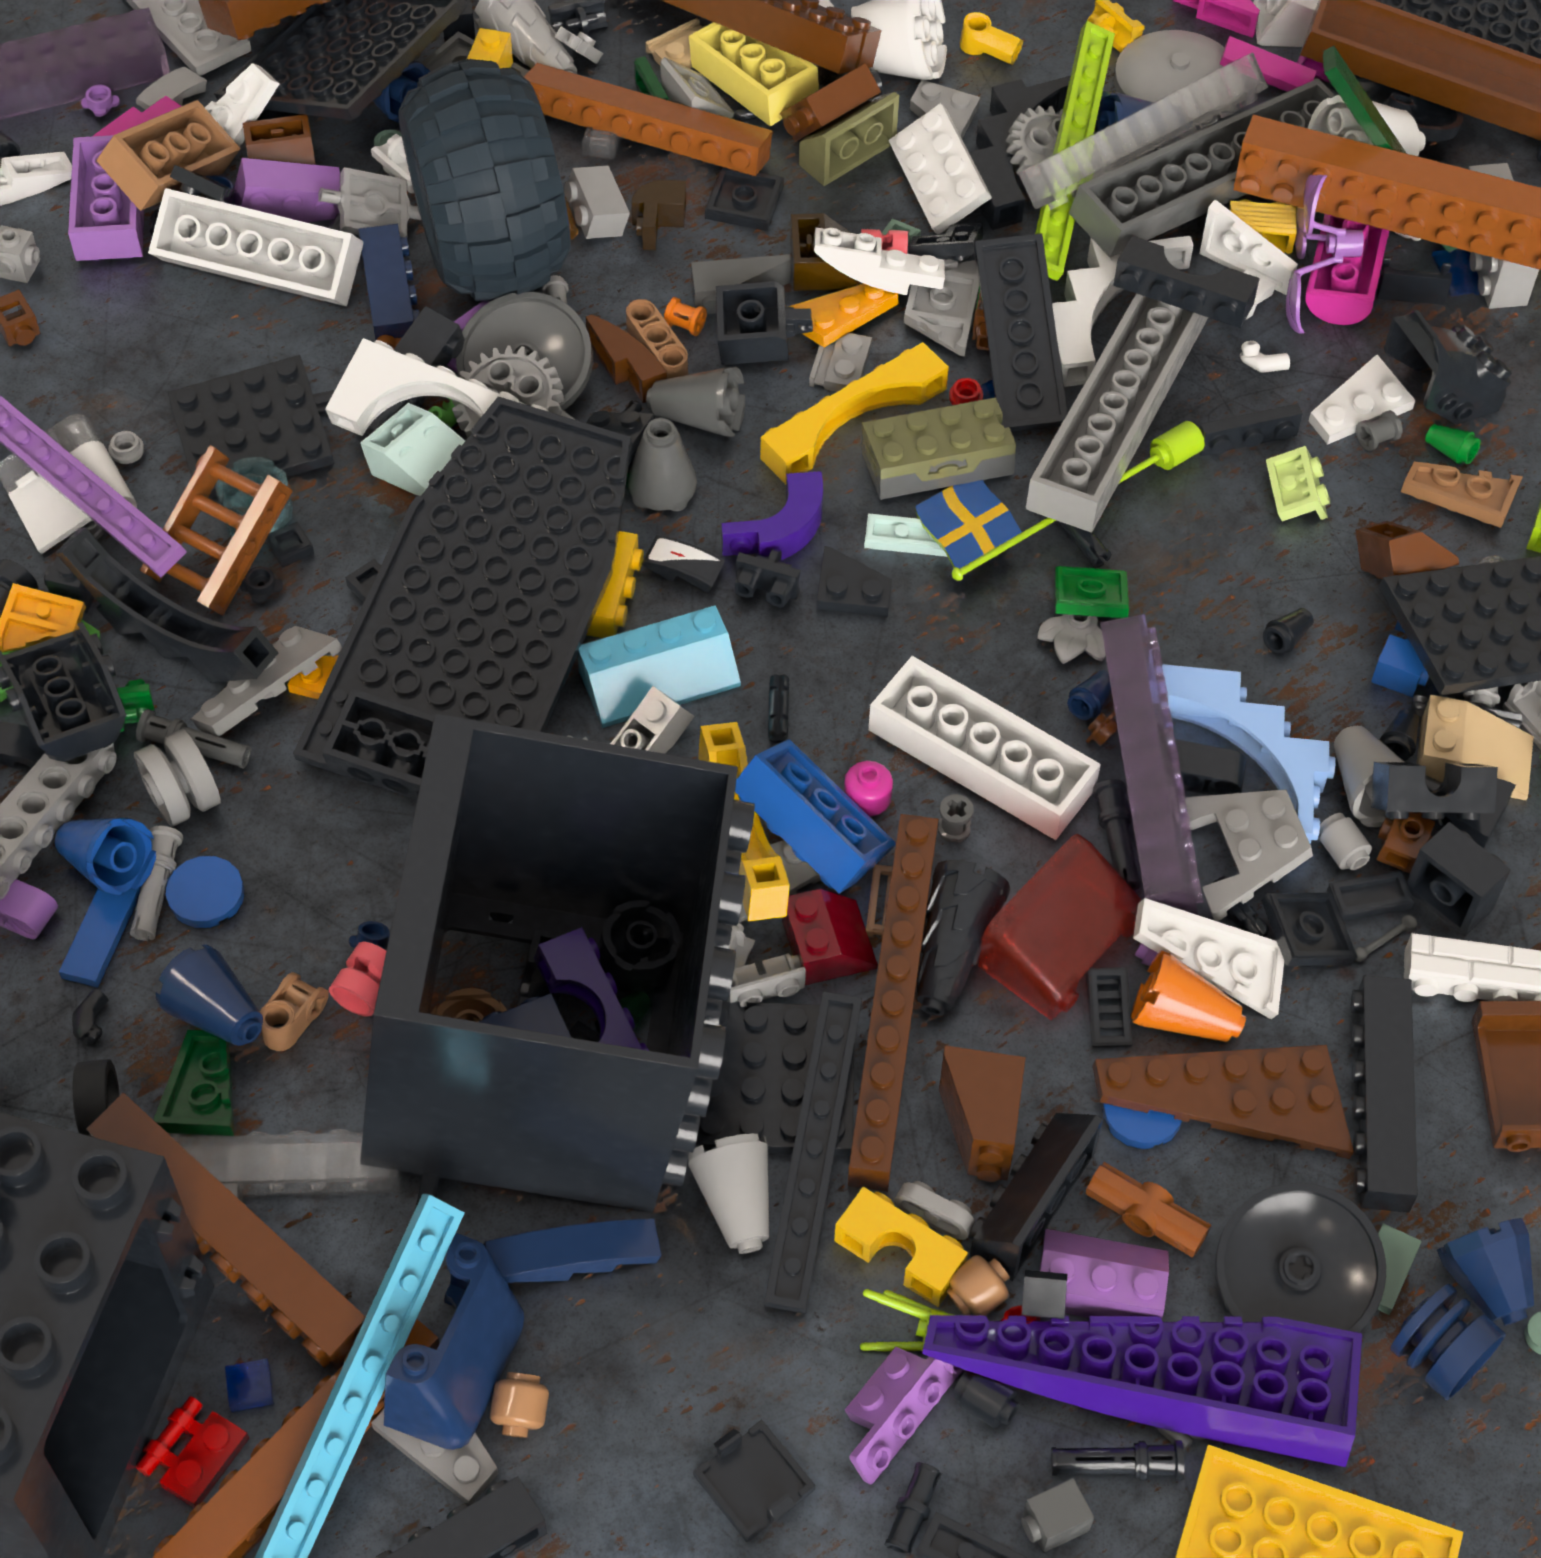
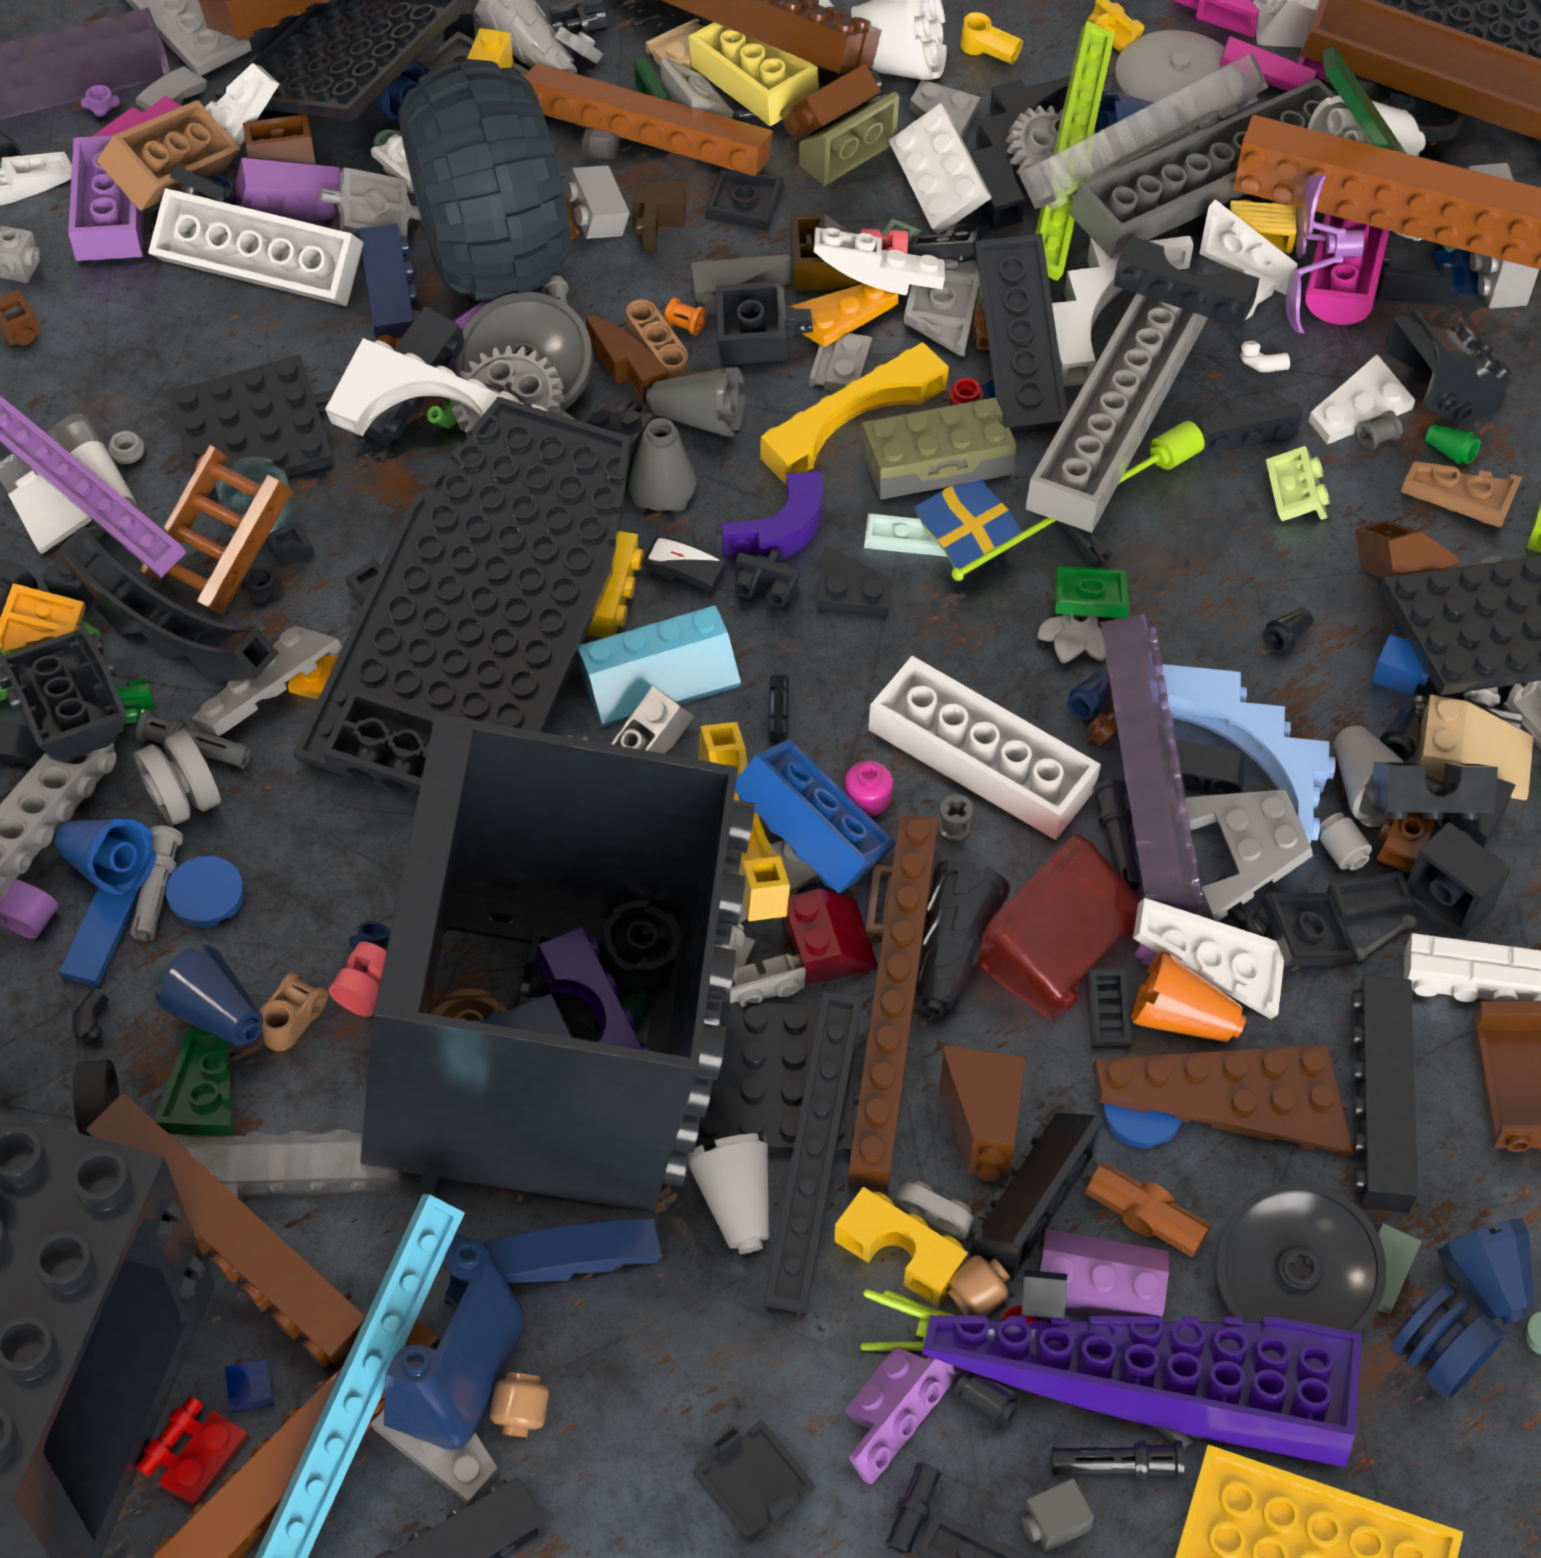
(410, 448): light aqua slope -> none

